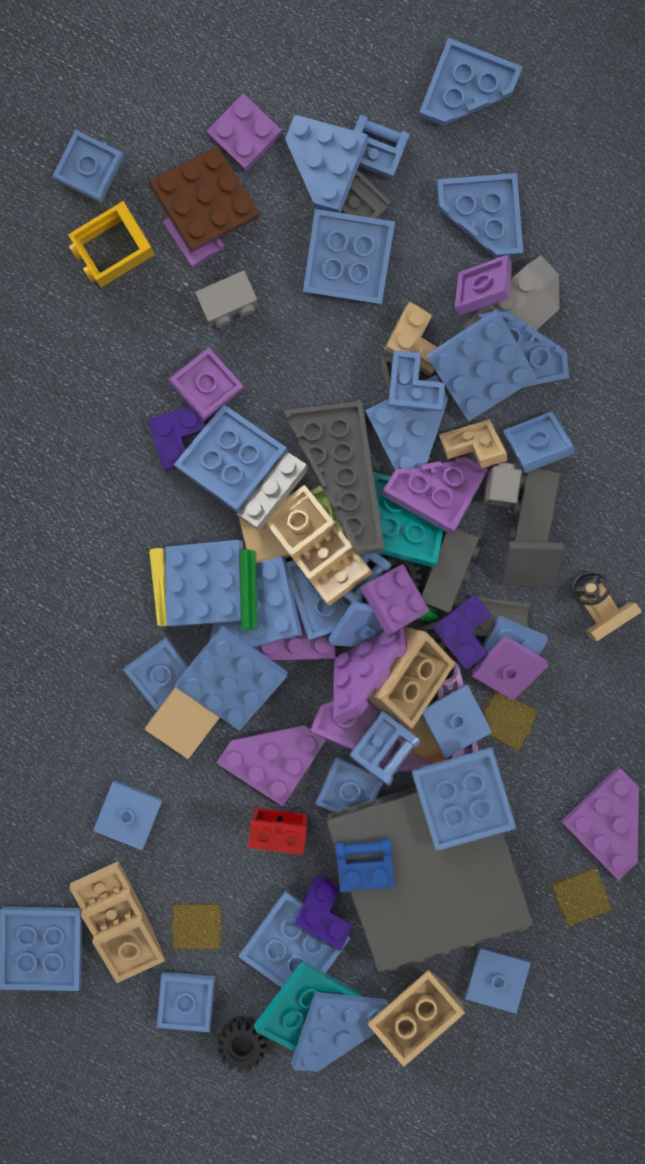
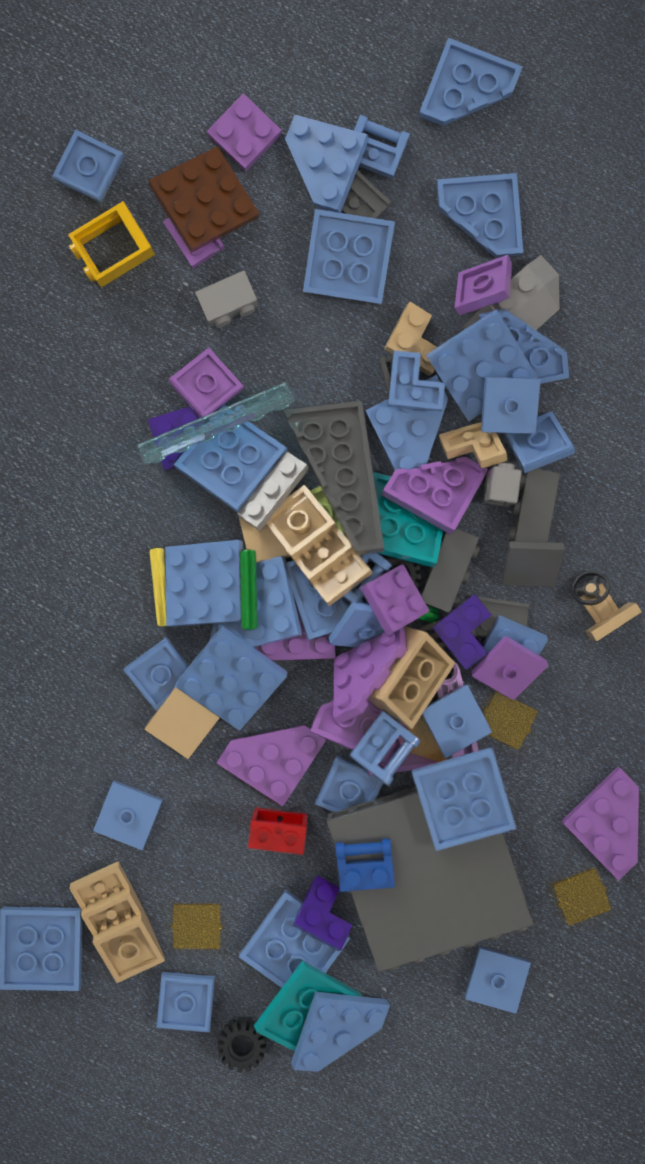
(215, 423): none -> clear light blue plate
(417, 1017): tan slope -> none
(510, 405): none -> medium blue plate

